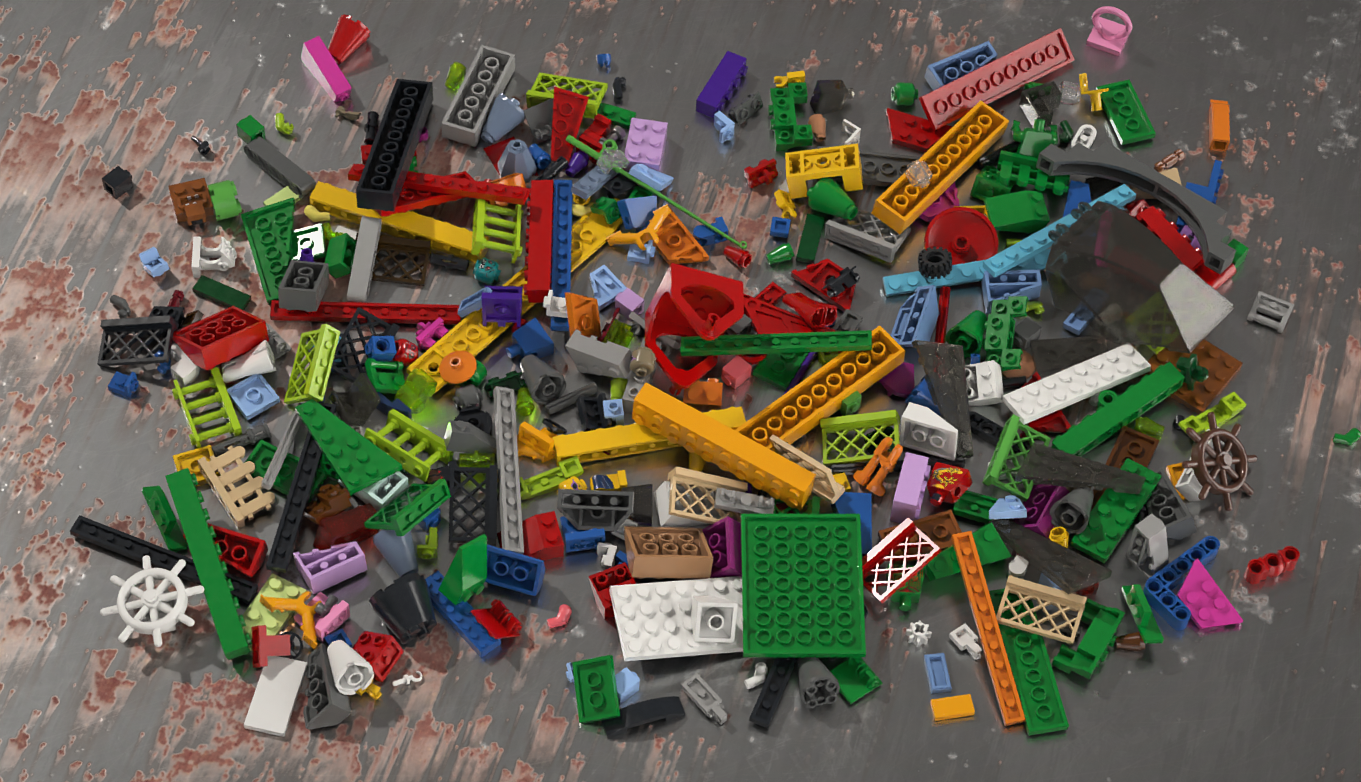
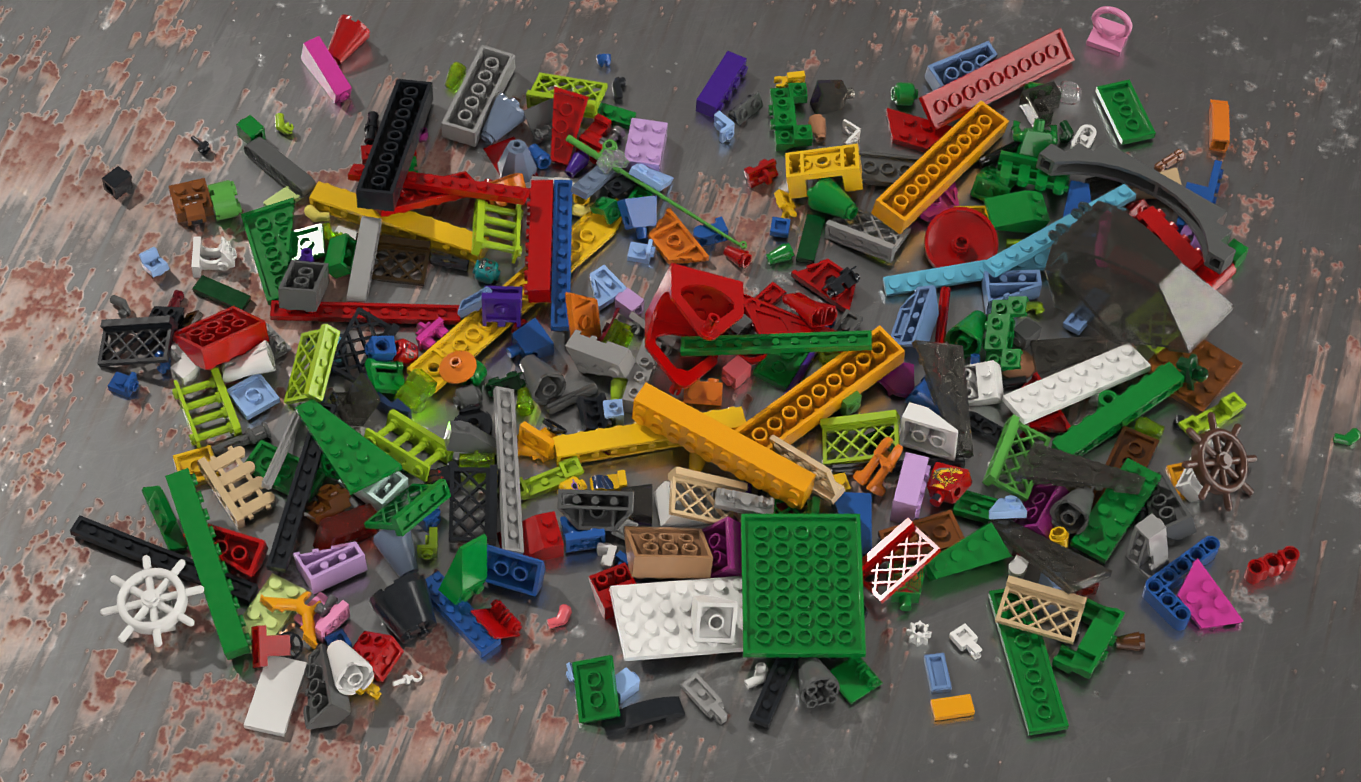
(349, 115): dark tan piece -> none
(553, 170): black pin -> none
(555, 305): white bracket -> none
(642, 361): dark tan head -> none
(645, 235): light orange piece -> none
(919, 174): clear head -> none
(935, 262): black tyre -> none
(988, 628): orange plate -> none
(1095, 95): yellow bracket -> none
(1142, 614): green bracket -> none
(1273, 307): light grey plate -> none

